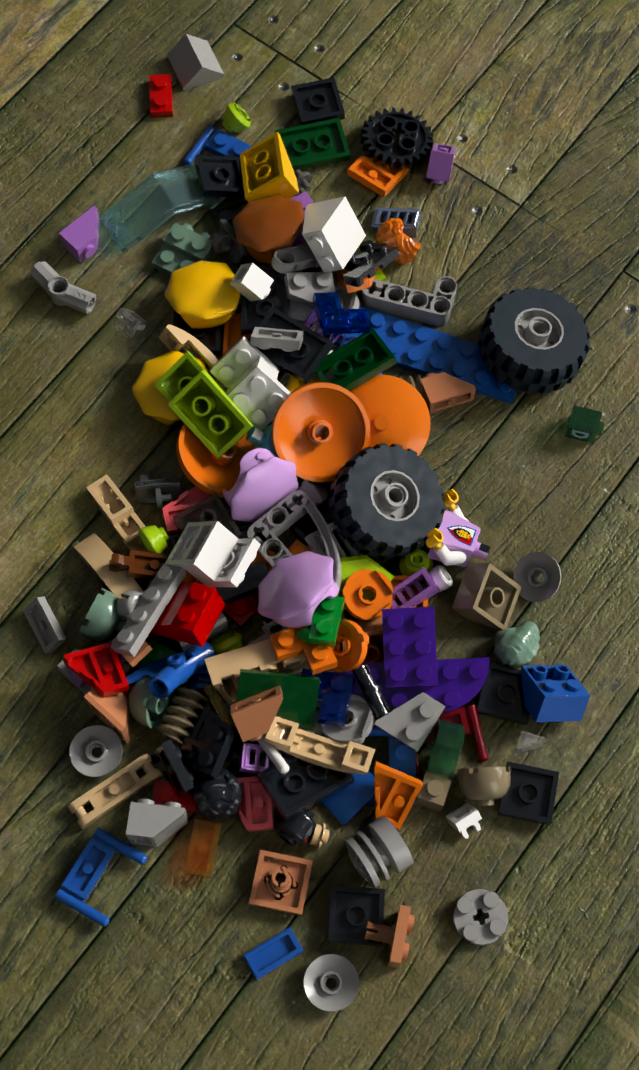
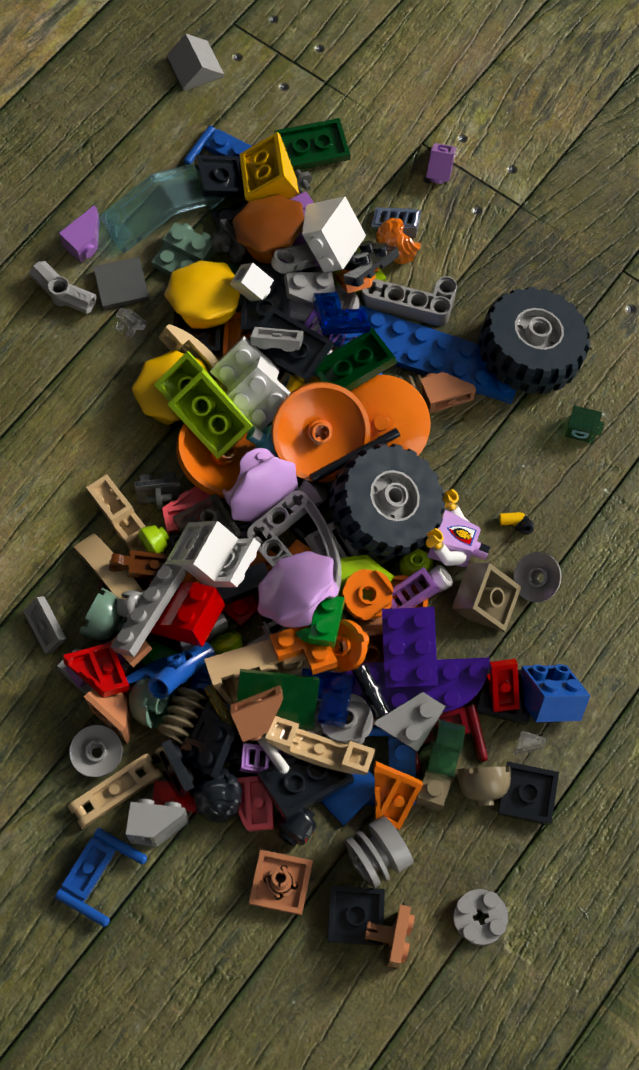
(121, 283): none -> dark grey tile
(161, 95): red plate -> none
(203, 848): clear orange plate -> none
(235, 118): lime cone -> none
(273, 953): blue tile -> none
(317, 101): black plate -> none
(319, 836): tan plate -> none
(339, 463): none -> black bar
(342, 972): light grey dish -> none
(374, 176): orange wing -> none
(379, 137): black gear -> none
(463, 818): white tile -> none
(504, 685): none -> red slope
(517, 645): sand green hair -> none
(518, 520): none -> arm

